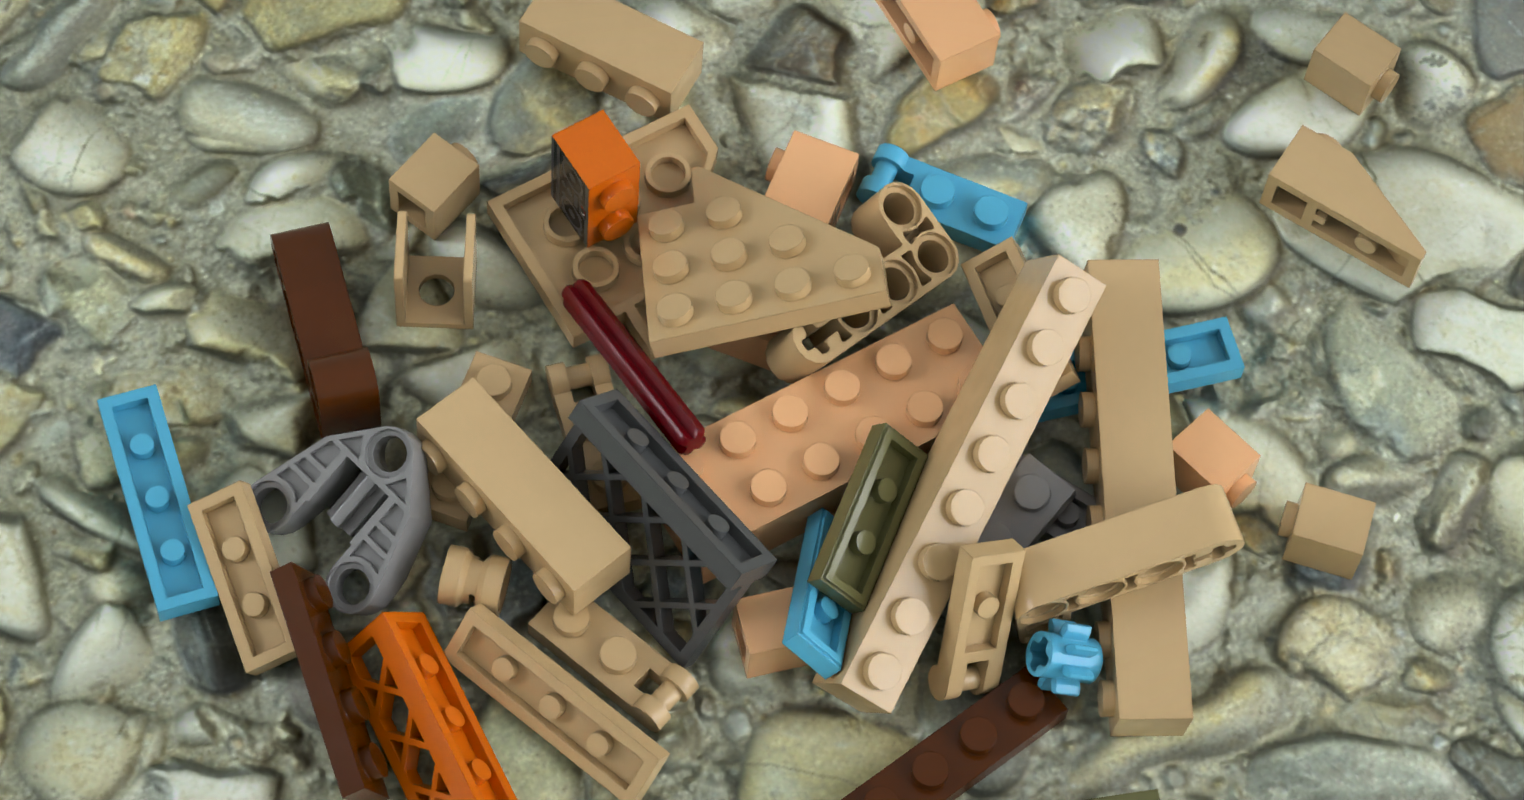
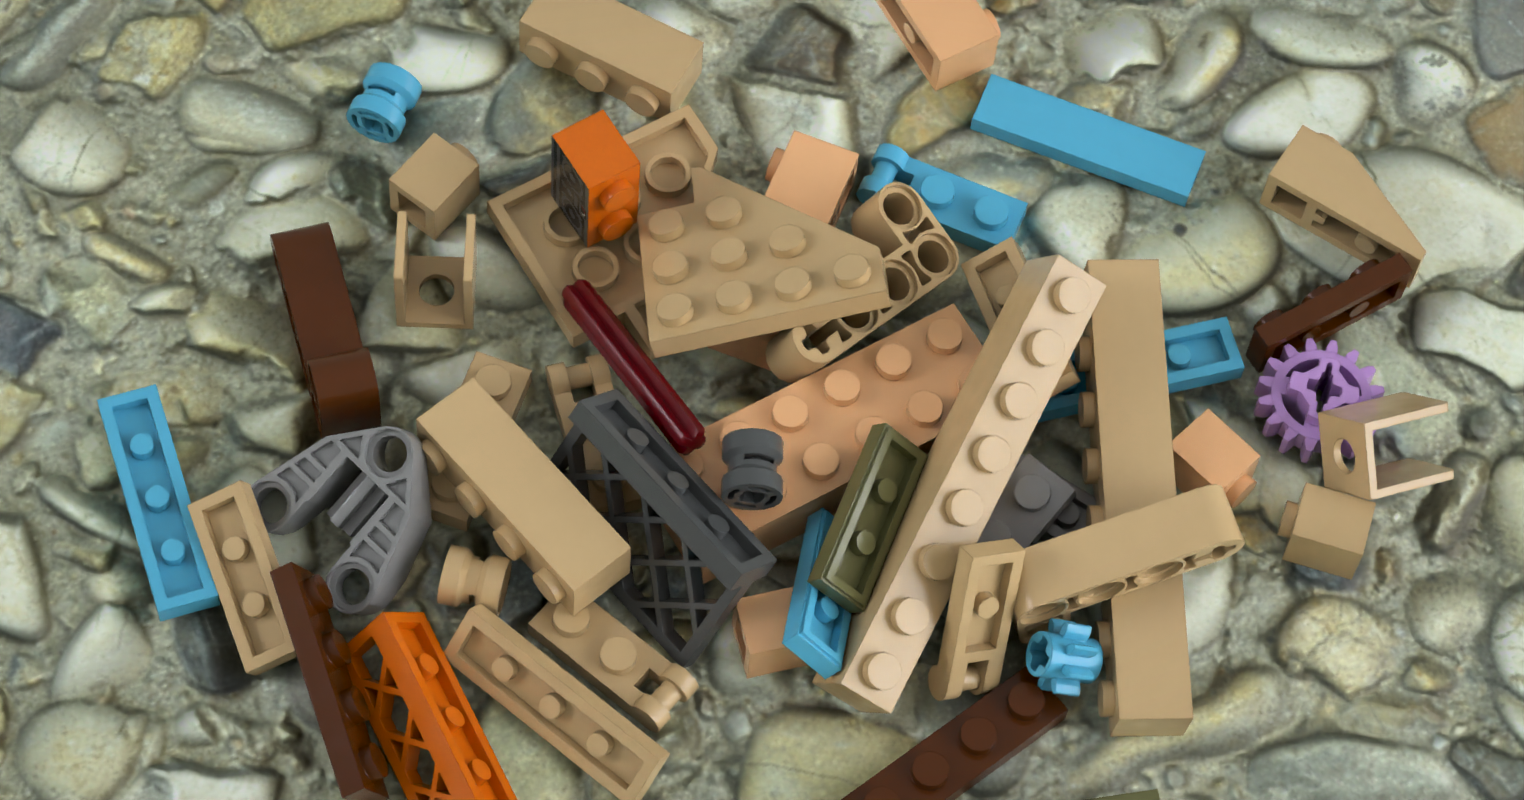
(385, 99): none -> medium azure wheel
(752, 469): none -> dark grey wheel
(1087, 140): none -> medium azure tile
(1290, 392): none -> lavender gear
(1329, 309): none -> reddish brown plate
(1354, 65): tan brick -> none
(1356, 426): none -> tan piece

